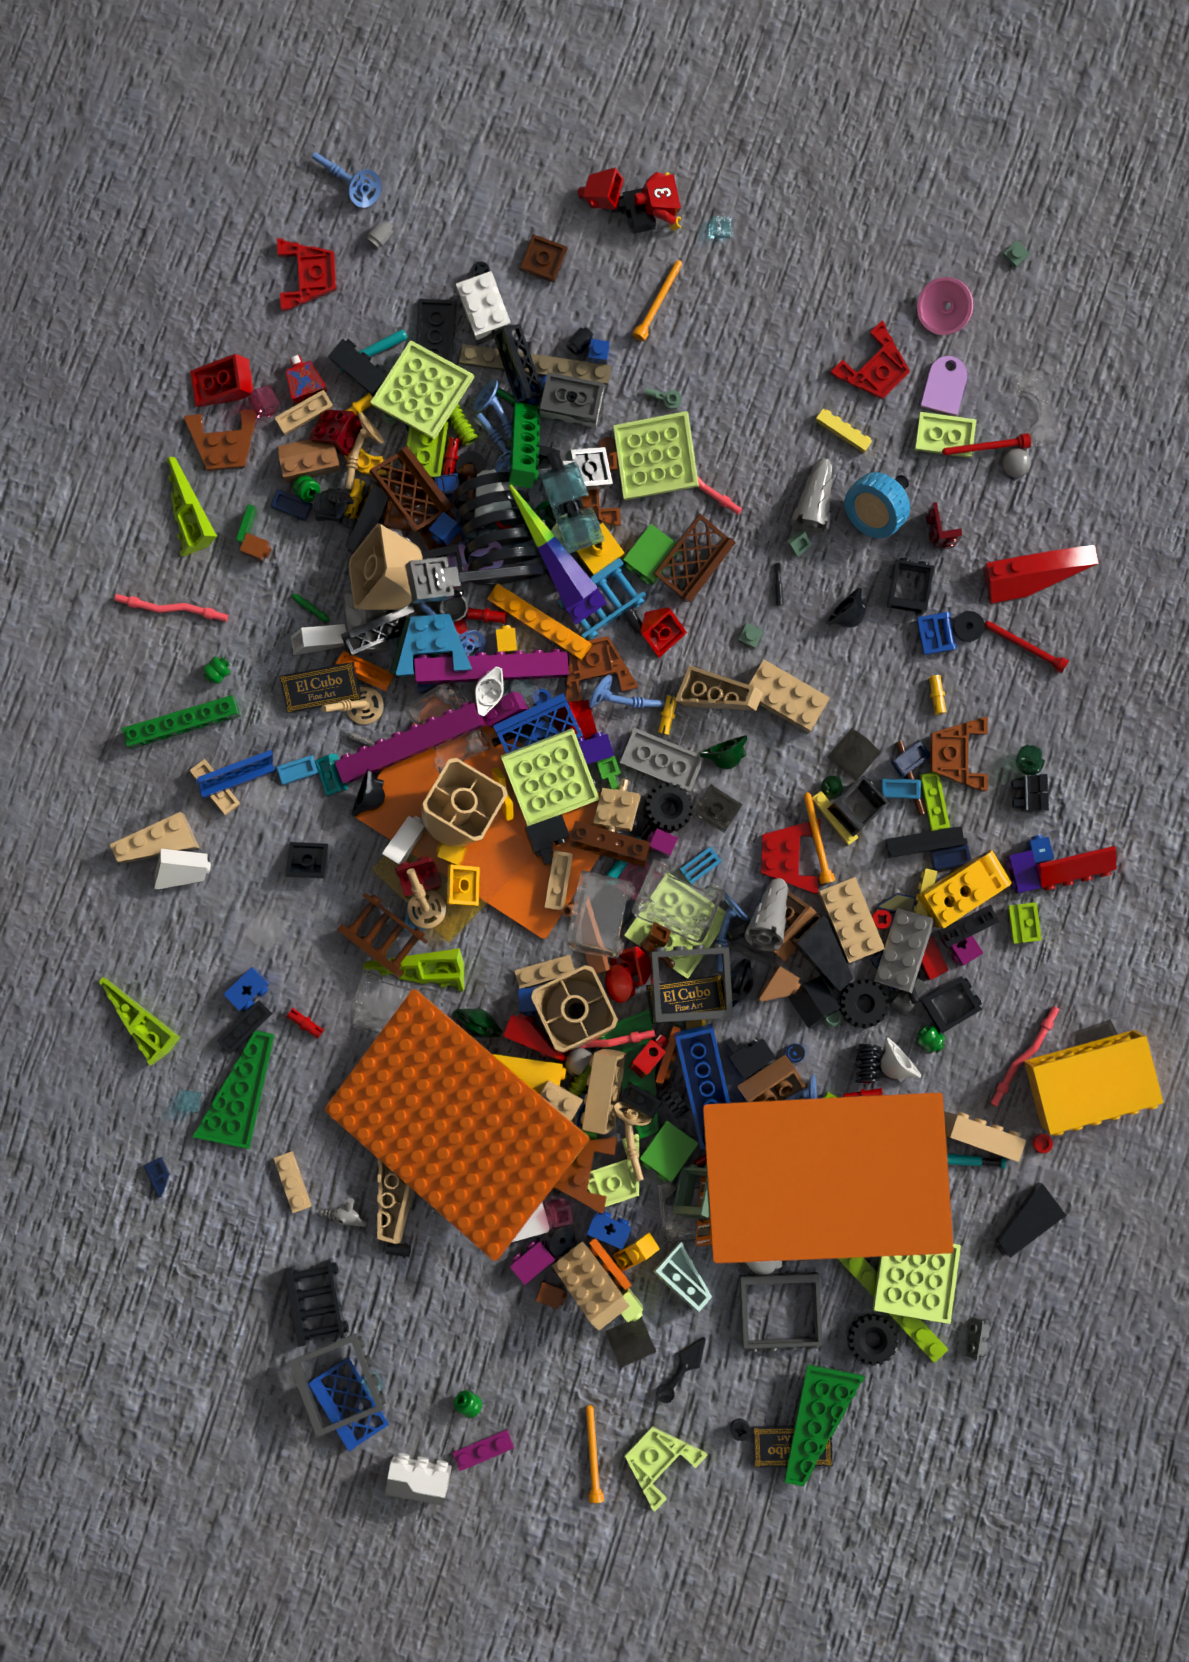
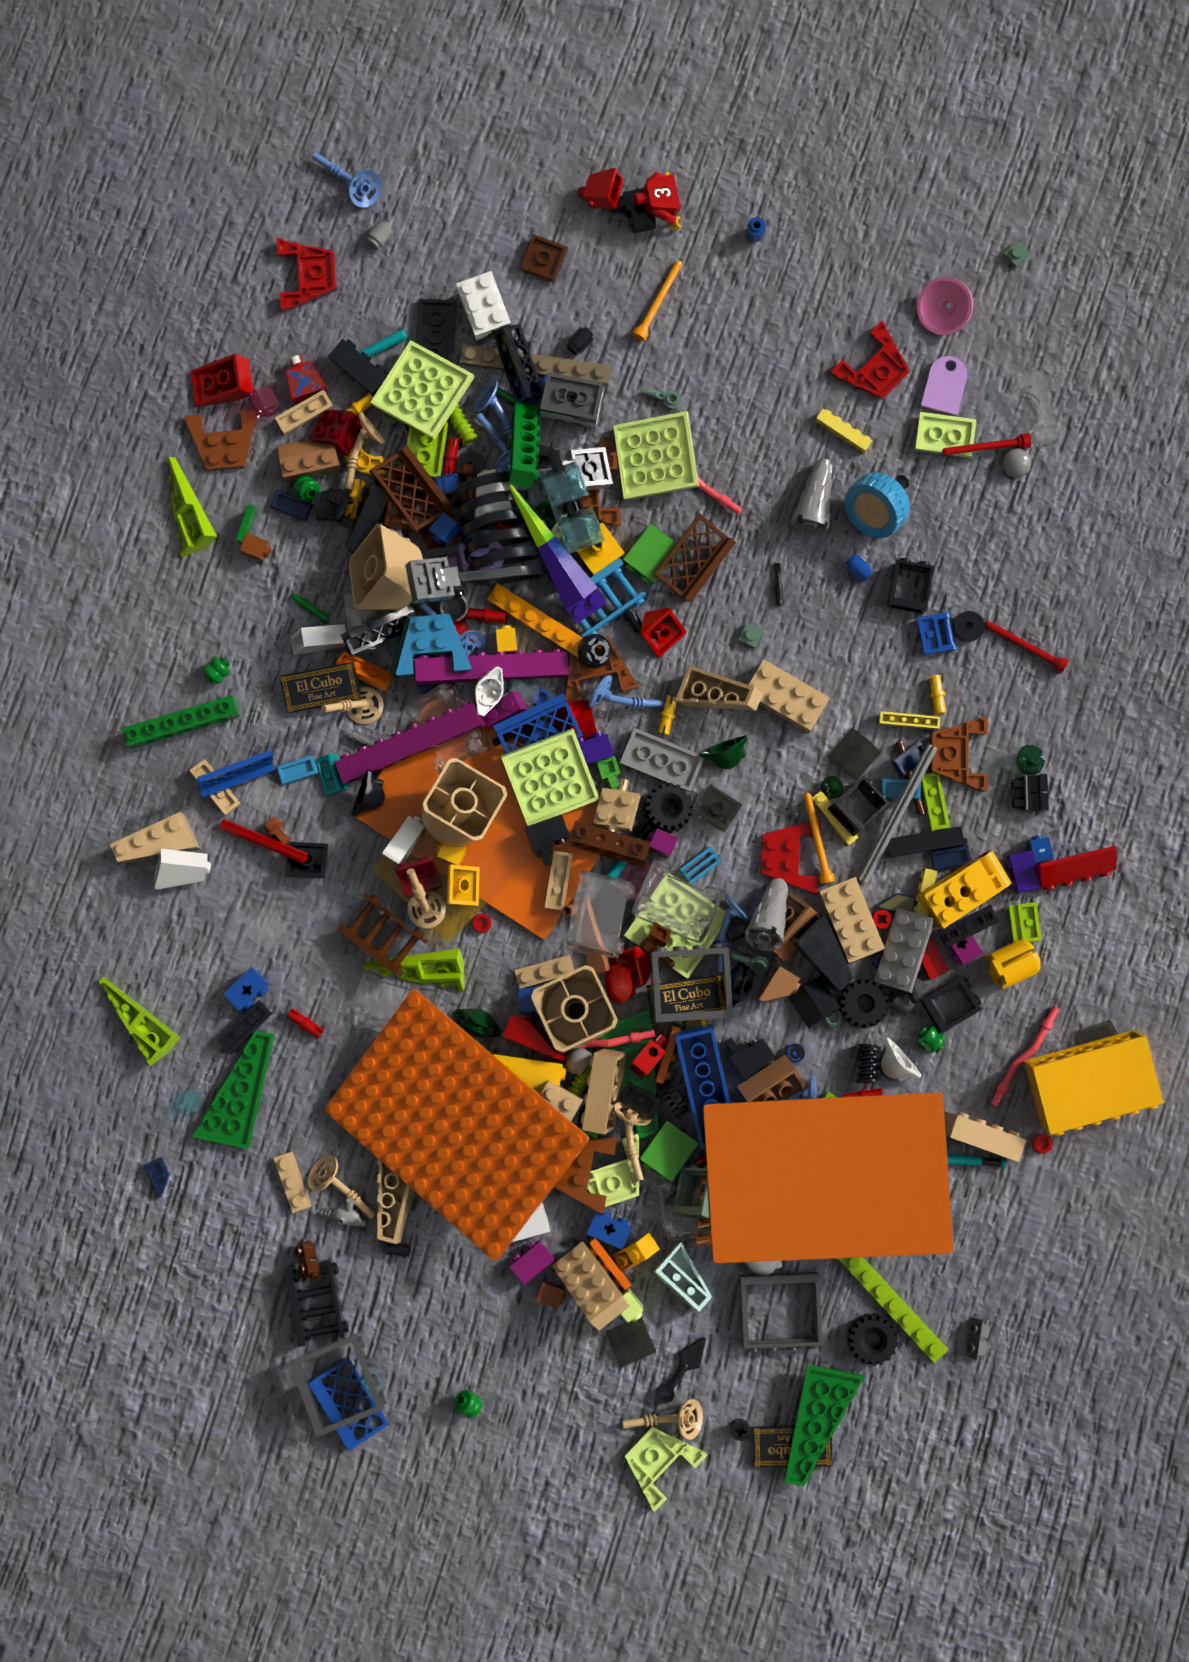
(135, 602): coral bar -> none
(264, 841): none -> red axle
(274, 827): none -> dark orange piece
(304, 1252): none -> reddish brown hinge
(329, 1177): none -> tan dish
(418, 1479): white piece -> none
(479, 268): black wheel -> none
(482, 923): none -> red tile
(483, 1450): magenta plate -> none
(507, 805): yellow tile -> none
(559, 1212): clear pink brick -> none
(560, 1240): black piece -> none
(587, 654): none -> black piece
(595, 1494): light orange piece -> none
(599, 351): blue brick -> none
(683, 1419): none -> tan dish
(720, 227): clear light blue slope -> none
(756, 229): none -> blue brick
(757, 964): none -> sand green plate
(799, 543): sand green plate -> none
(849, 611): black hat -> none
(858, 568): none -> blue brick
(897, 813): none -> light grey axle
(909, 720): none -> light yellow piece
(917, 1285): yellowish green plate -> none
(940, 538): dark red bracket -> none
(1013, 963): none -> yellow cylinder
(1030, 1220): black slope -> none
(1031, 573): red wedge -> none

